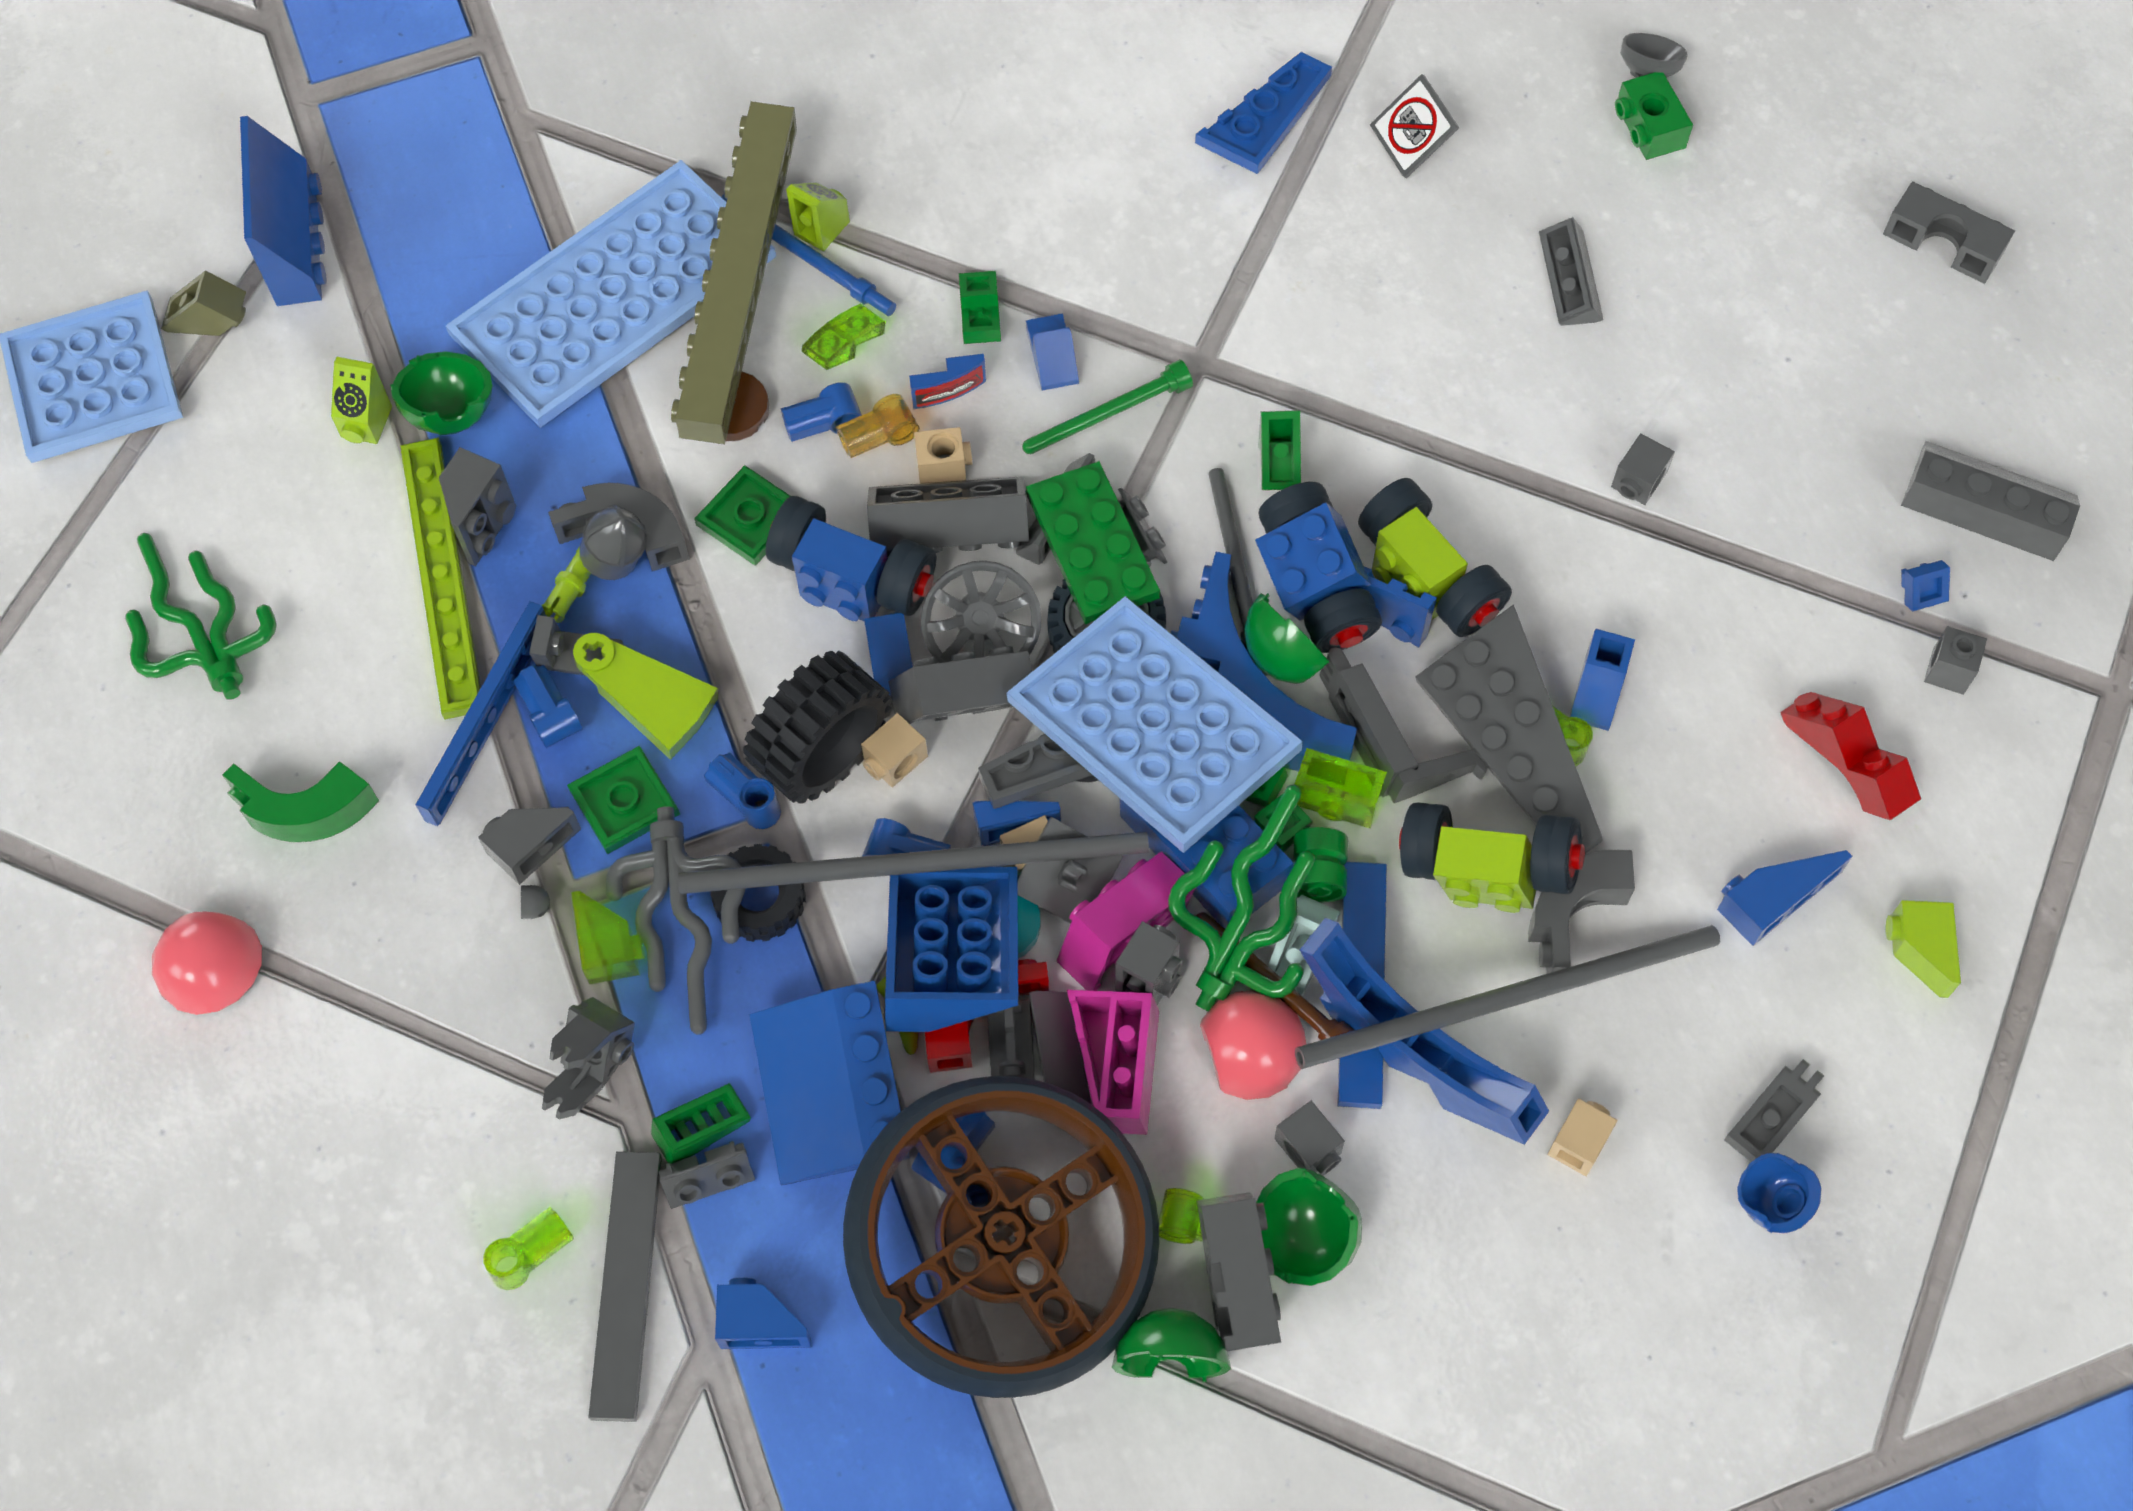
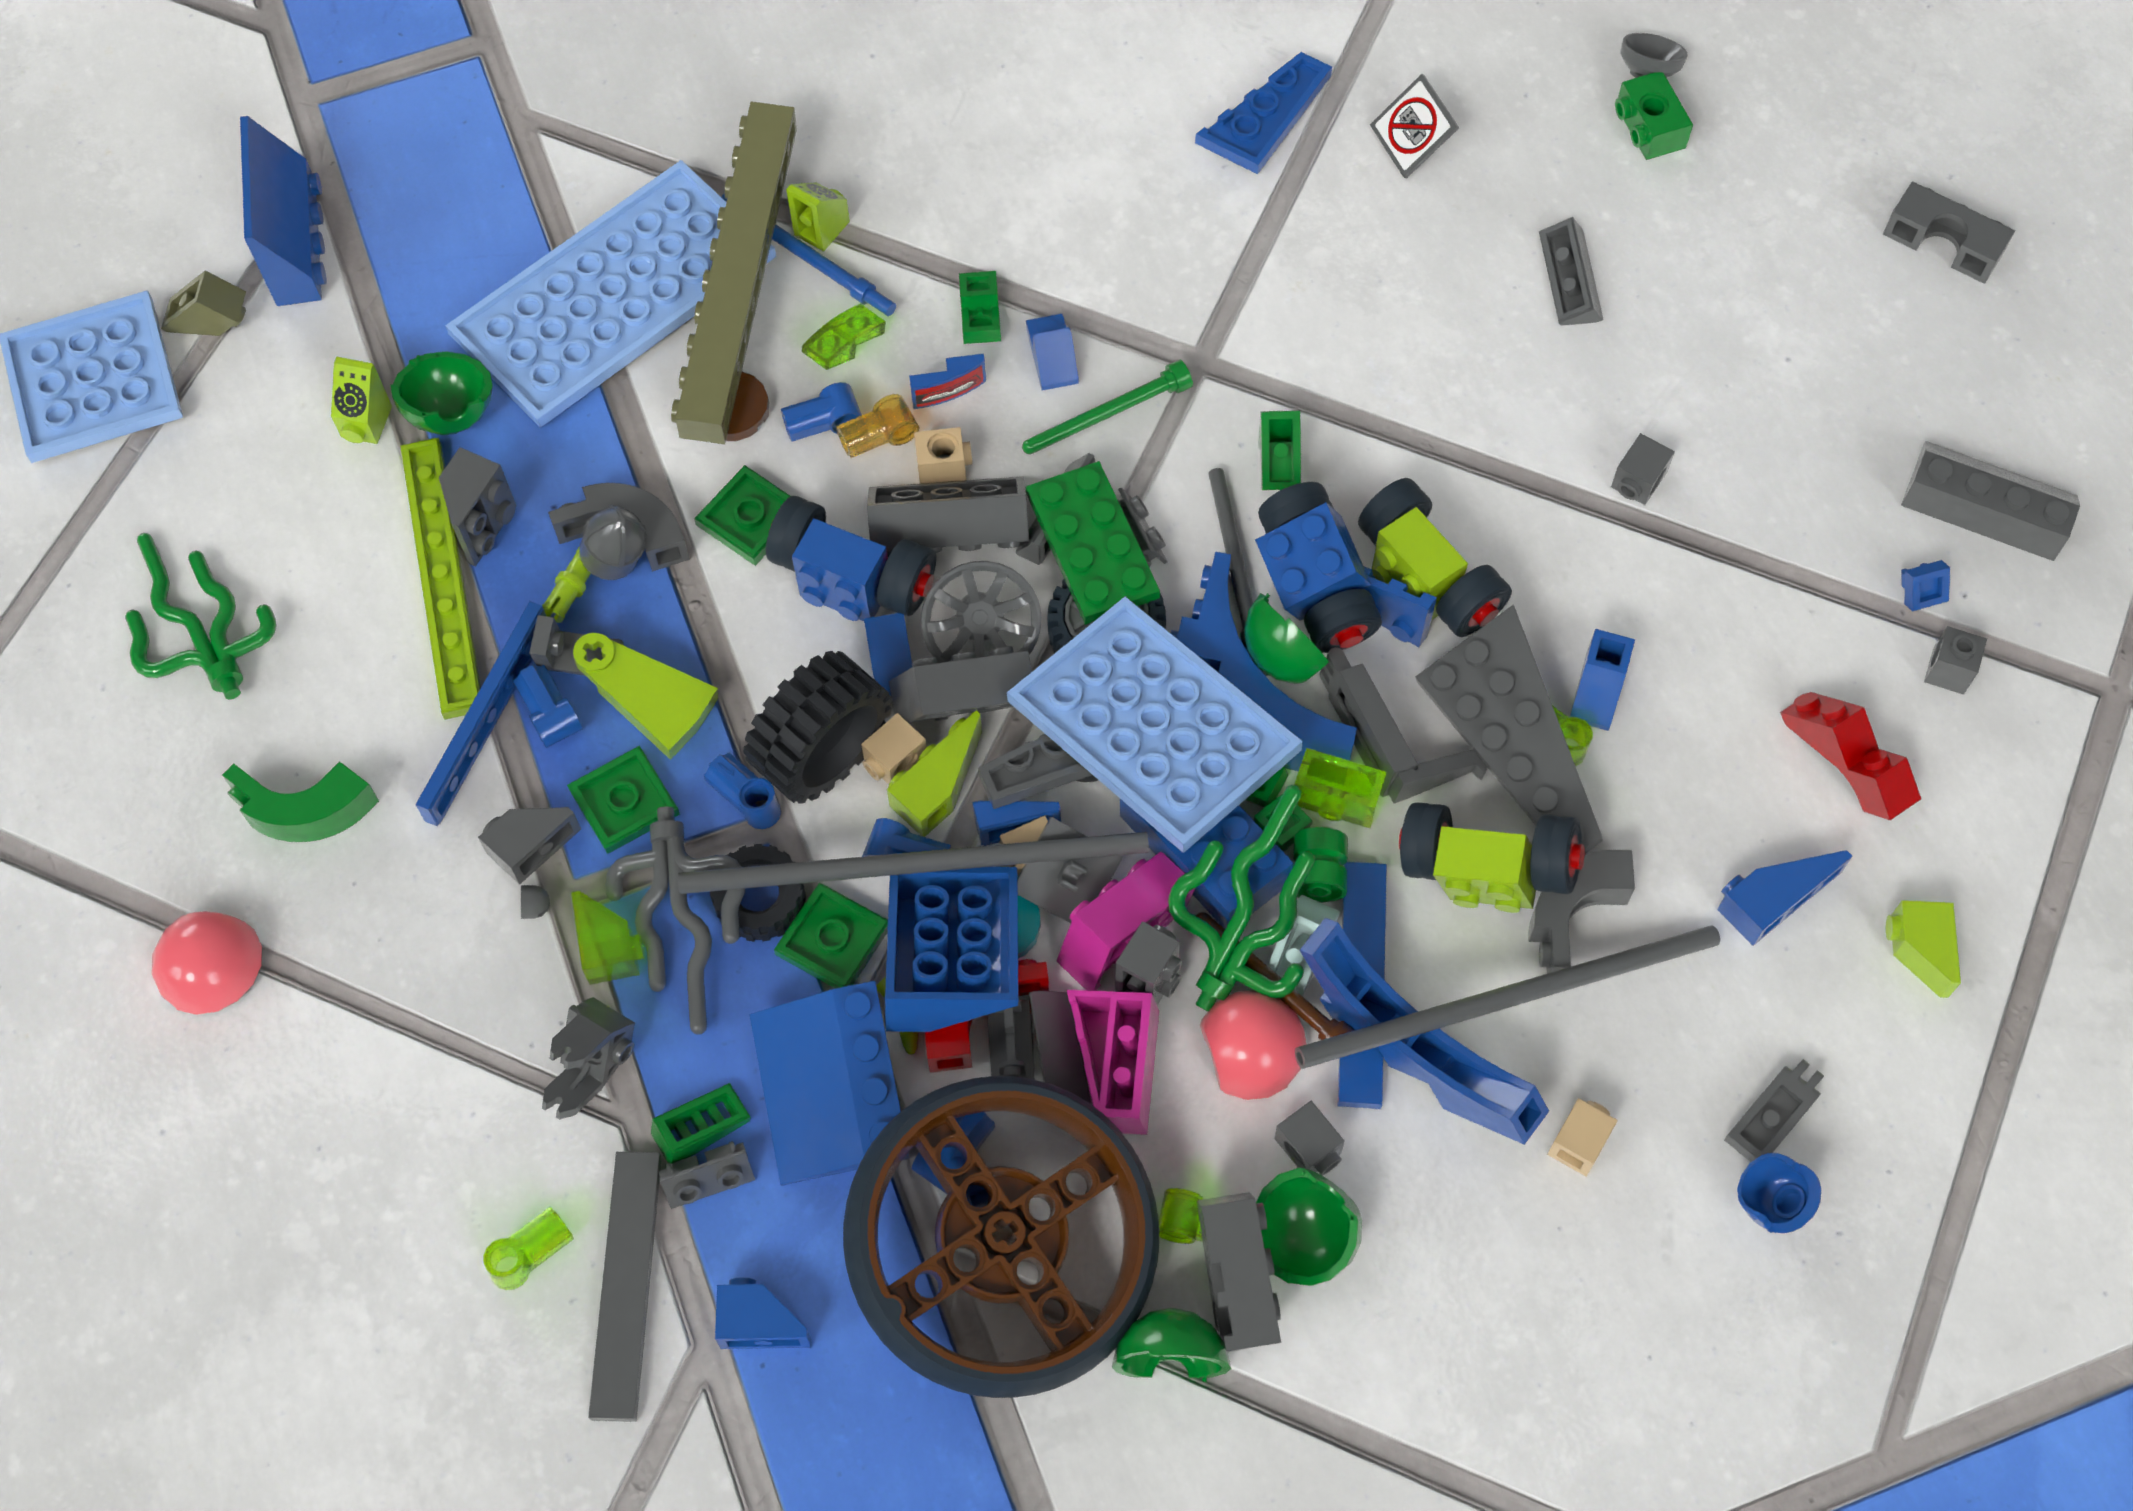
(832, 937): none -> green tile
(932, 785): none -> lime slope

